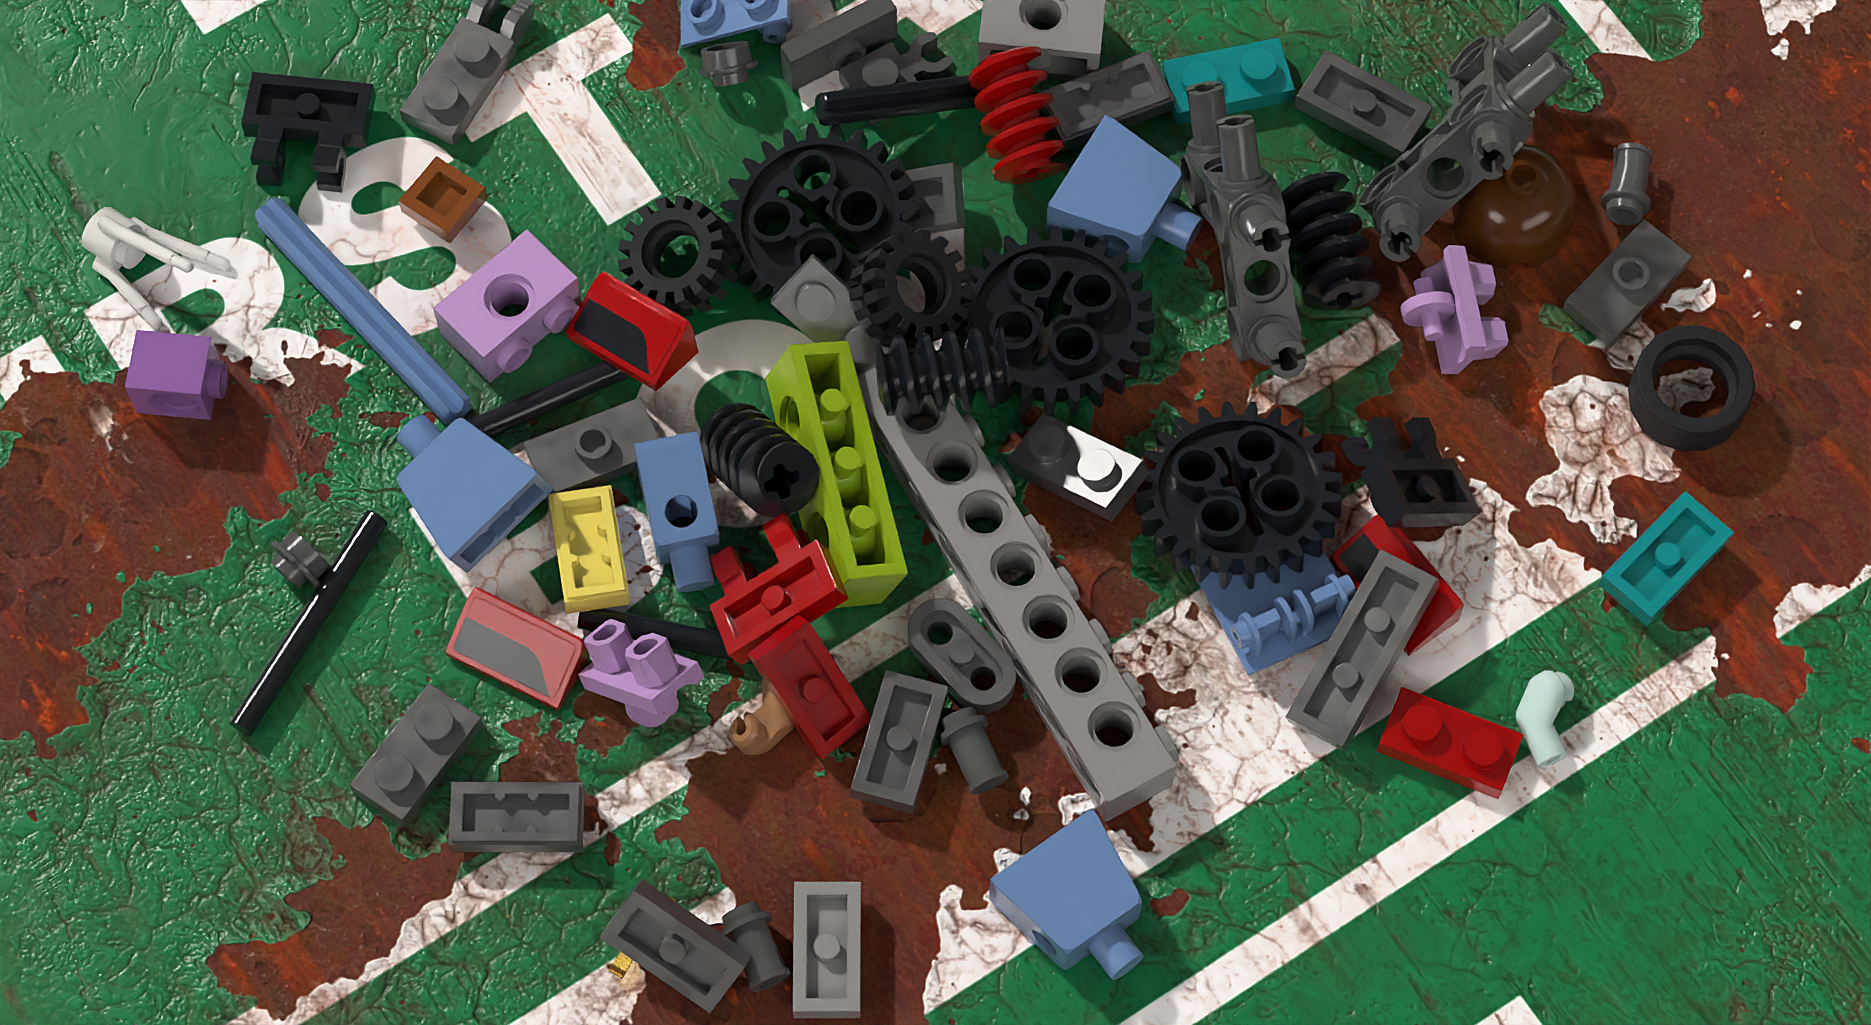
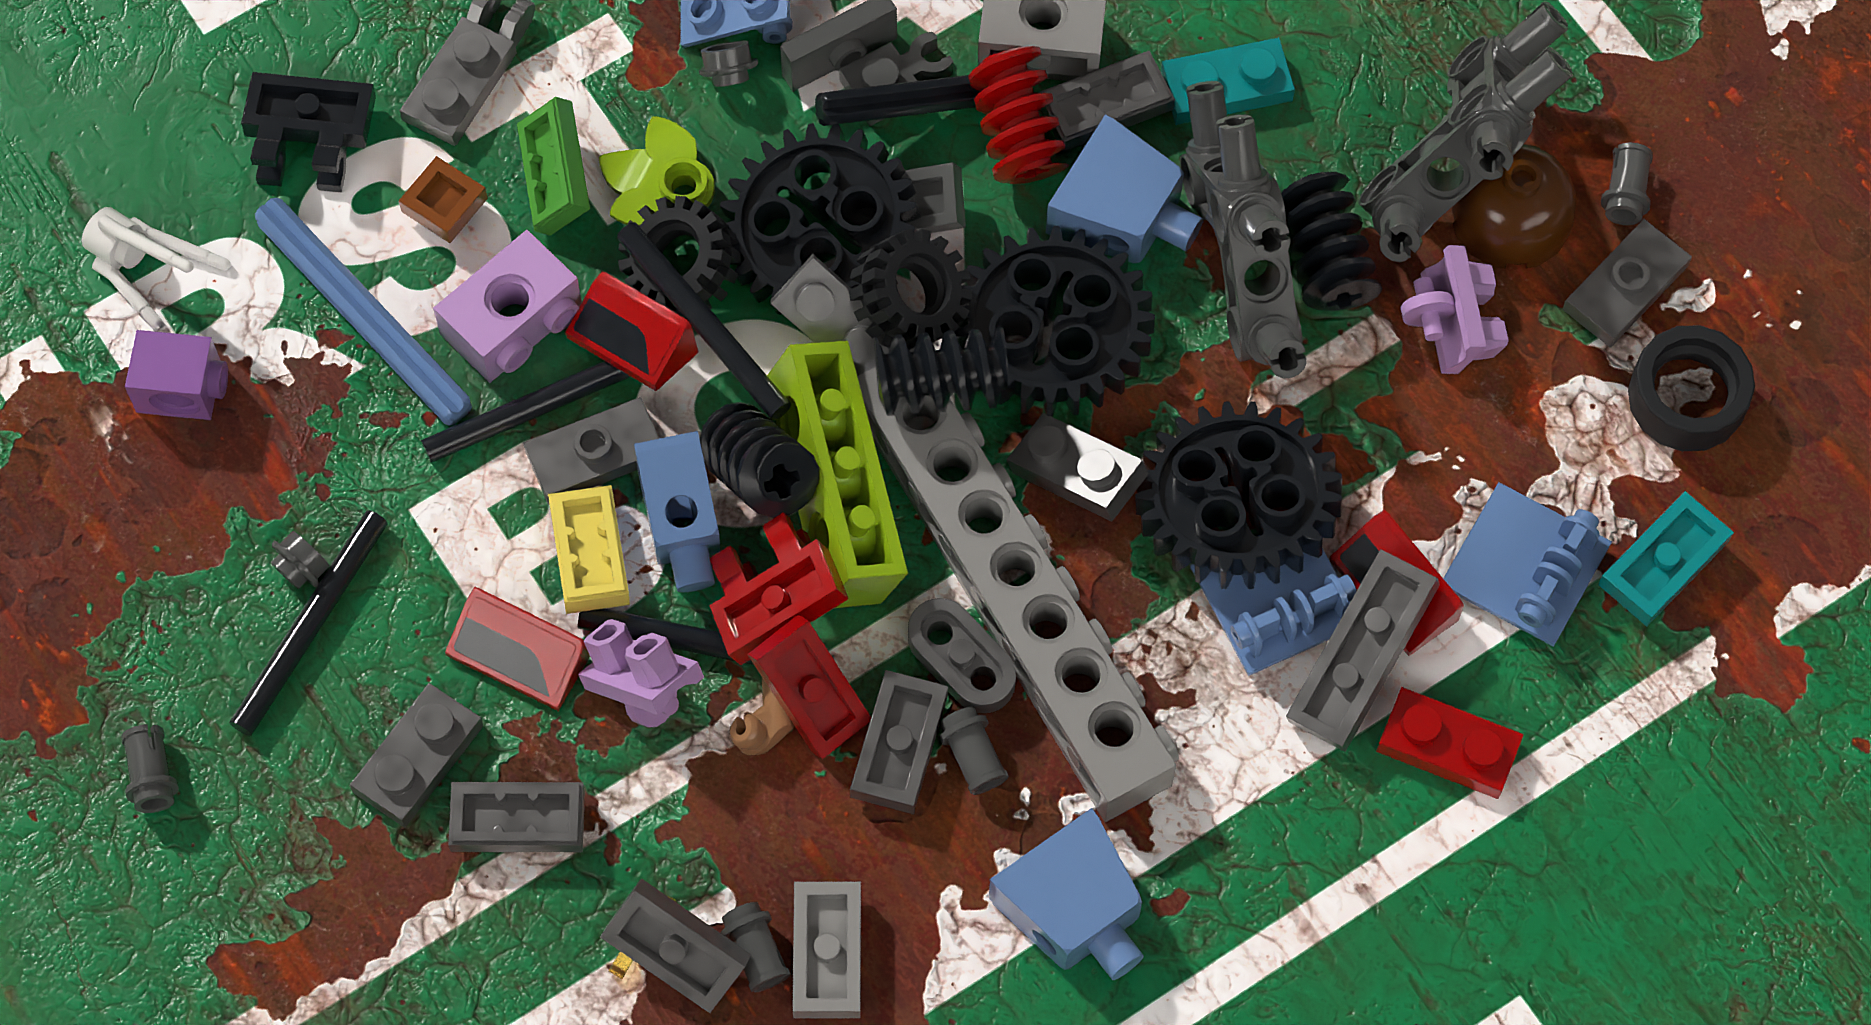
(150, 782): none -> dark grey pin
(466, 487): medium blue torso -> none
(553, 166): none -> bright green plate
(656, 171): none -> lime plate
(704, 321): none -> black bar
(1362, 106): flat silver plate -> none
(1412, 484): black plate -> none
(1527, 562): none -> medium blue hinge
(1537, 712): light aqua arm -> none

